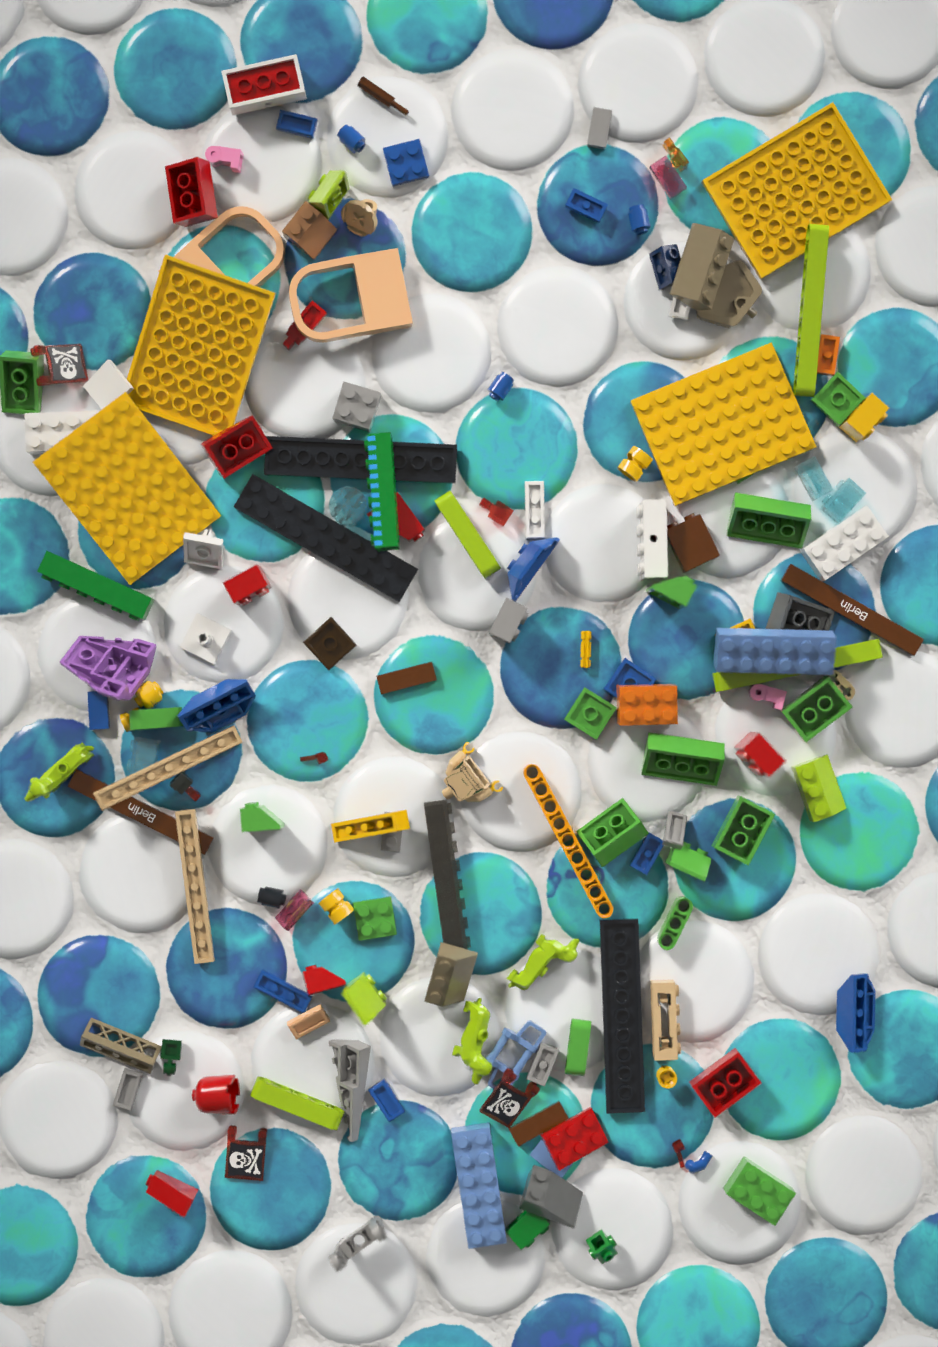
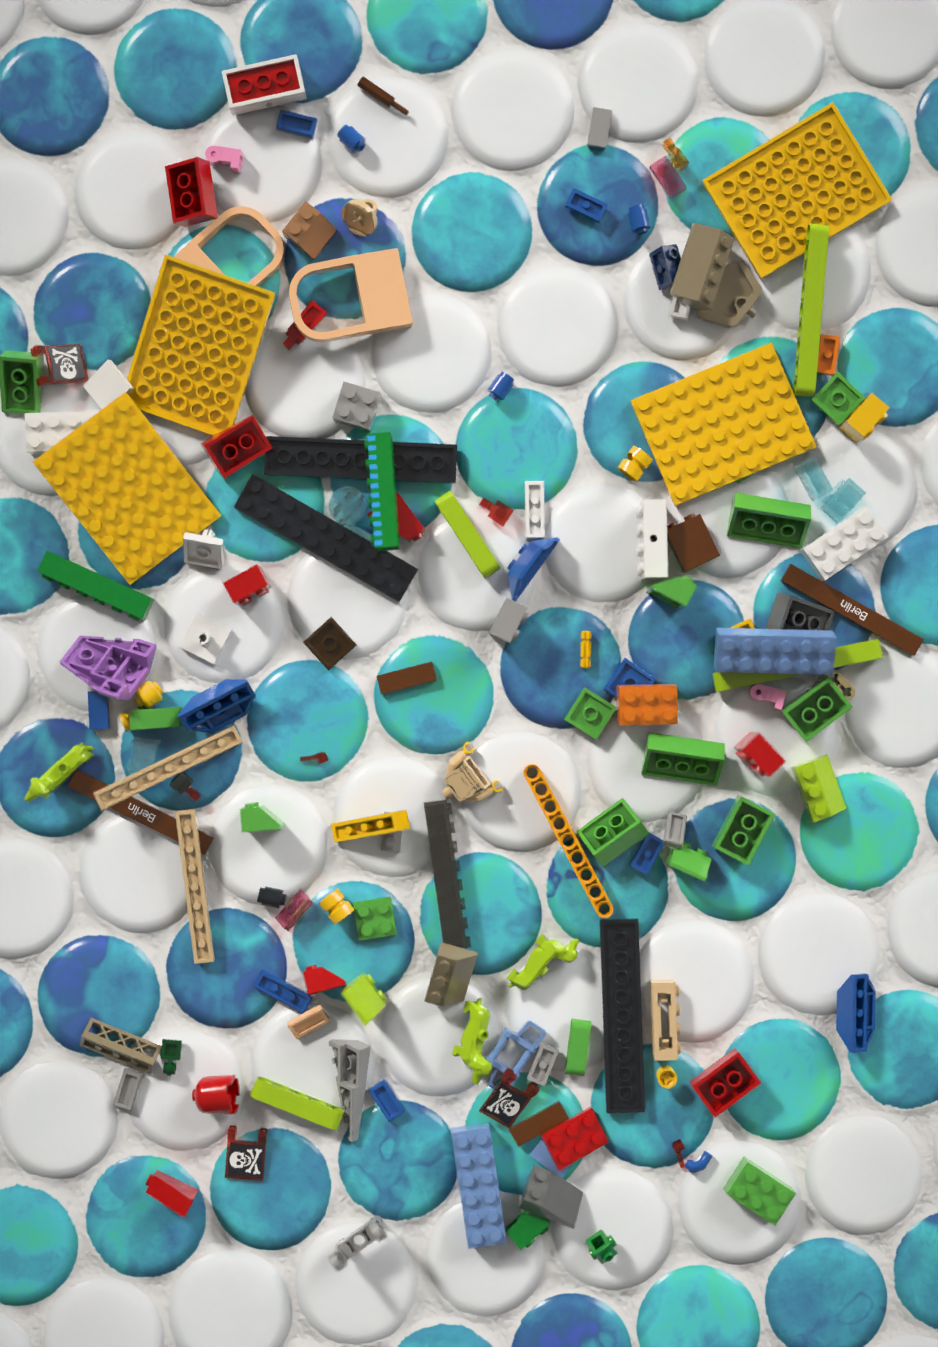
(330, 192): lime slope -> none
(405, 162): blue plate -> none
(674, 933): bright green beam -> none

